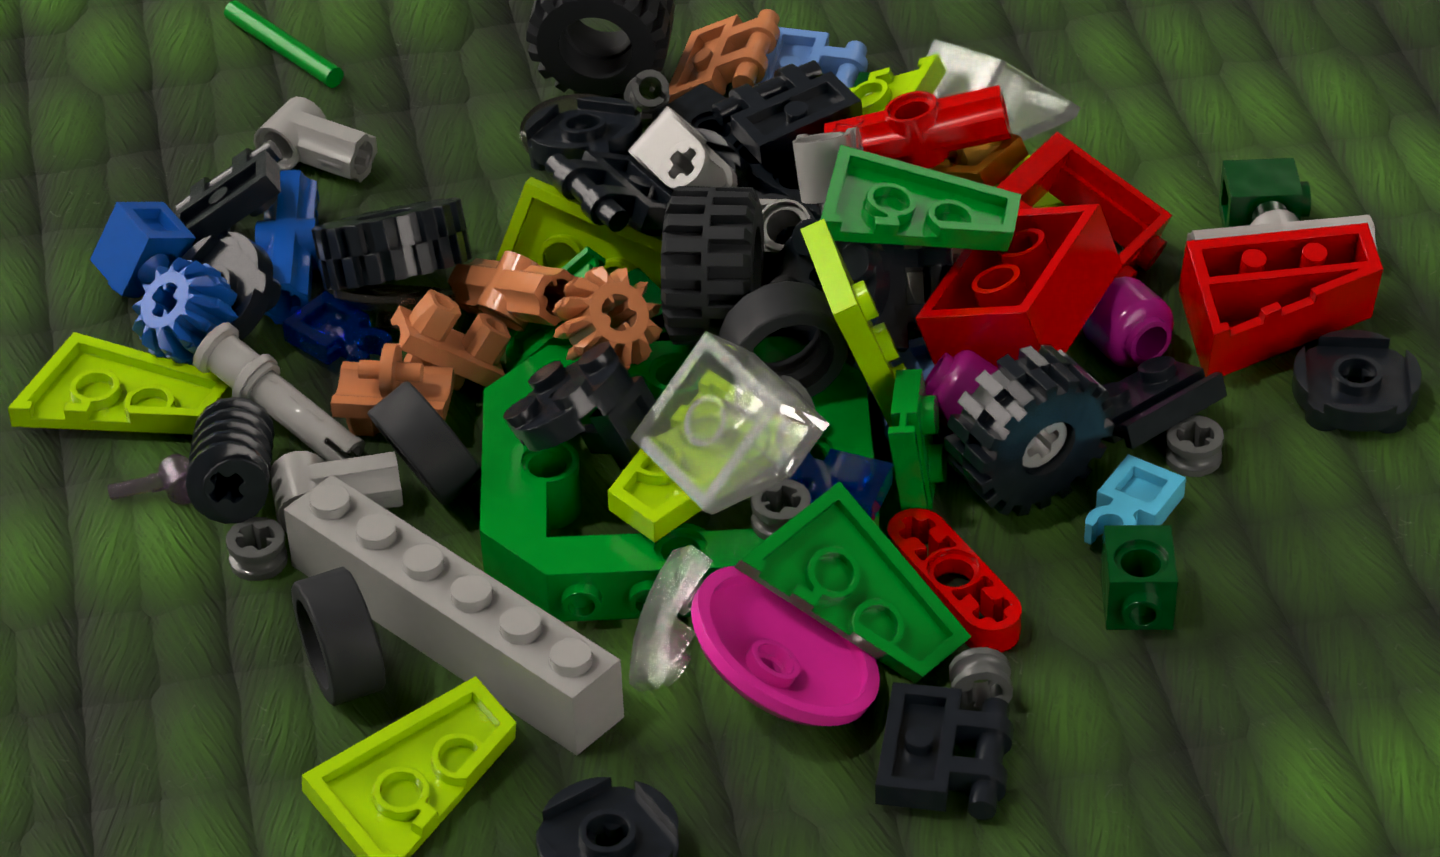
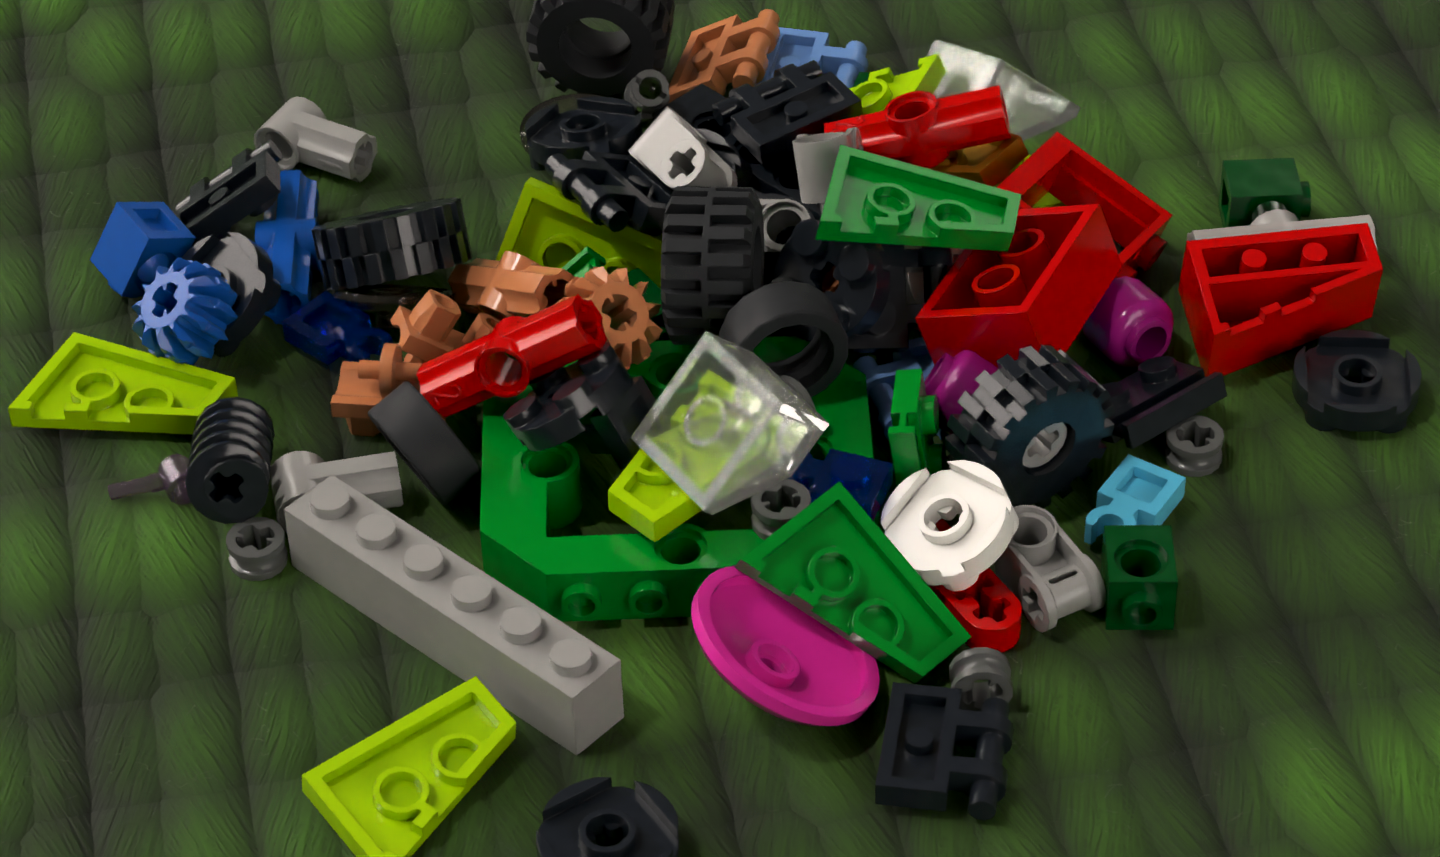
(259, 380): light grey pin -> none
(283, 43): green bar -> none
(338, 636): black tyre -> none
(537, 343): none -> red piece
(660, 637): clear slope -> none
(853, 312): lime wing -> none
(968, 548): none -> white plate
(1048, 570): none -> light grey piece

